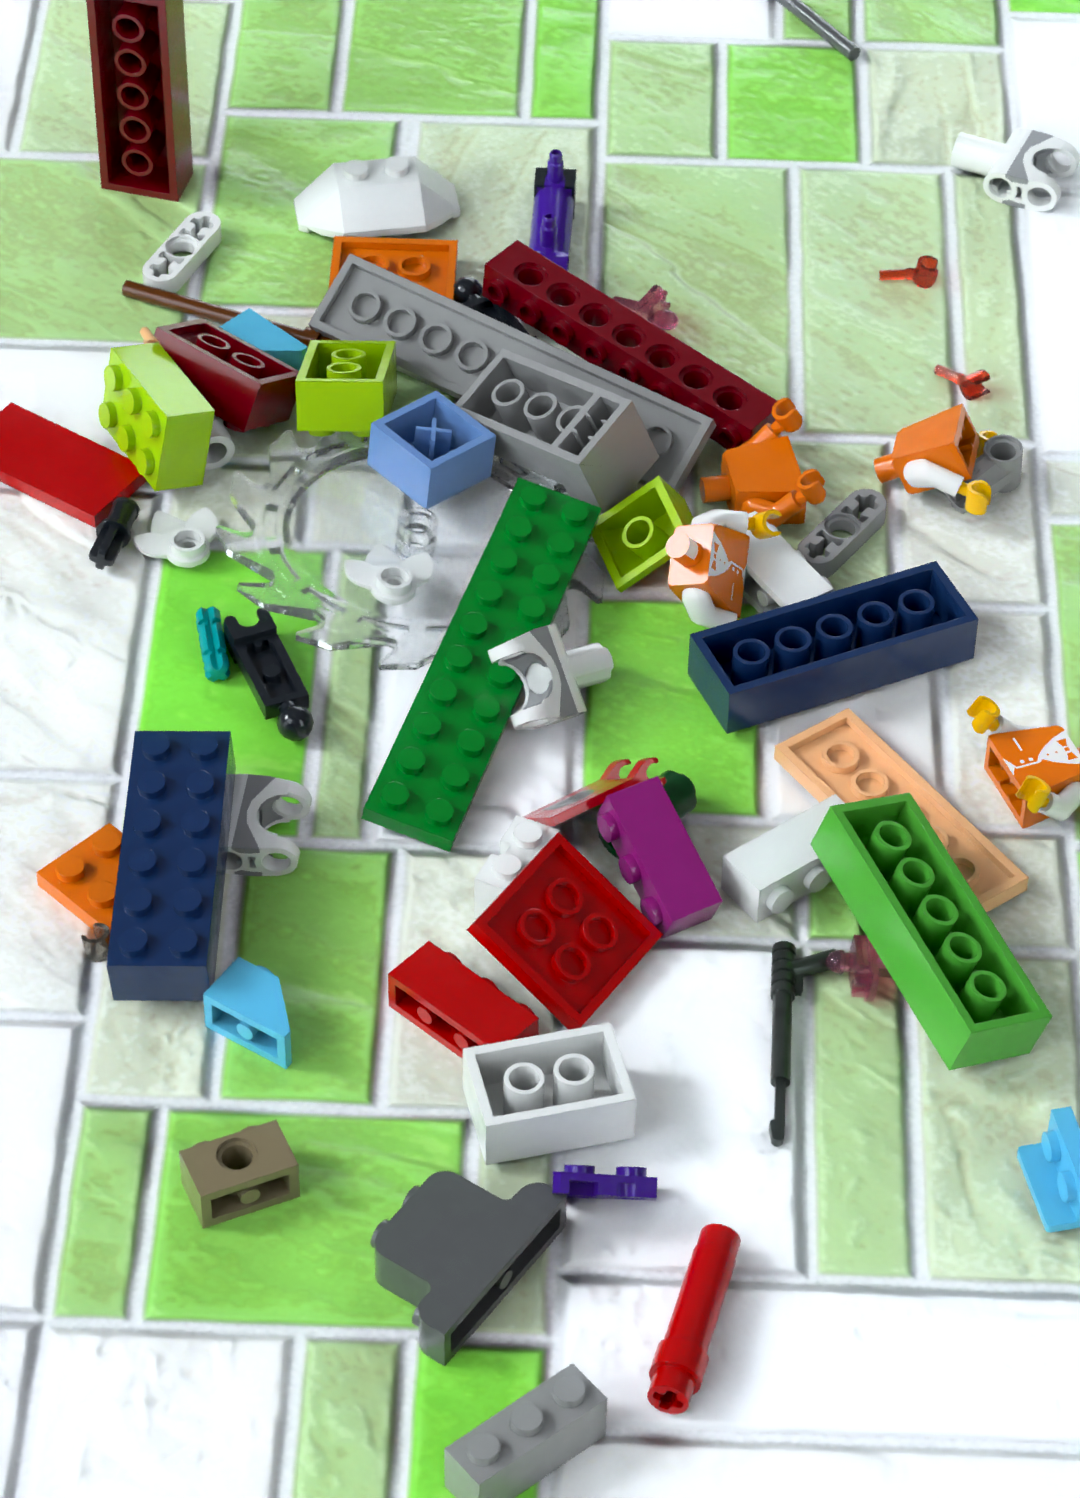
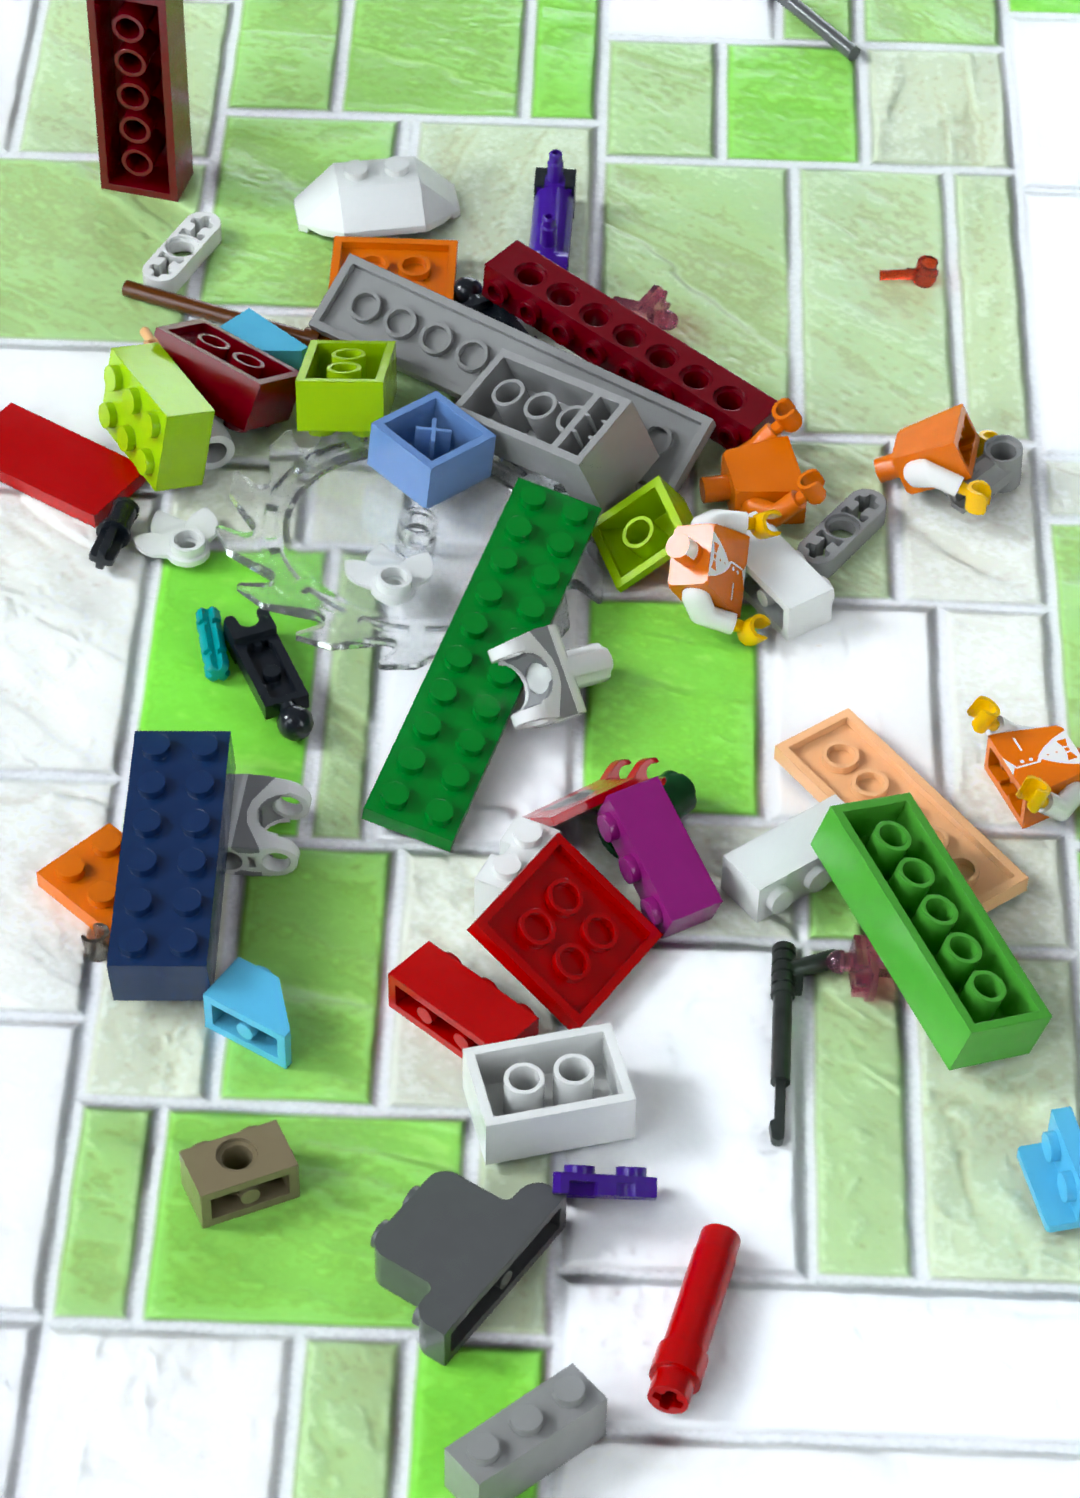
(831, 646): dark blue brick -> none
(970, 384): clear red hand -> none
(1017, 166): white connector -> none

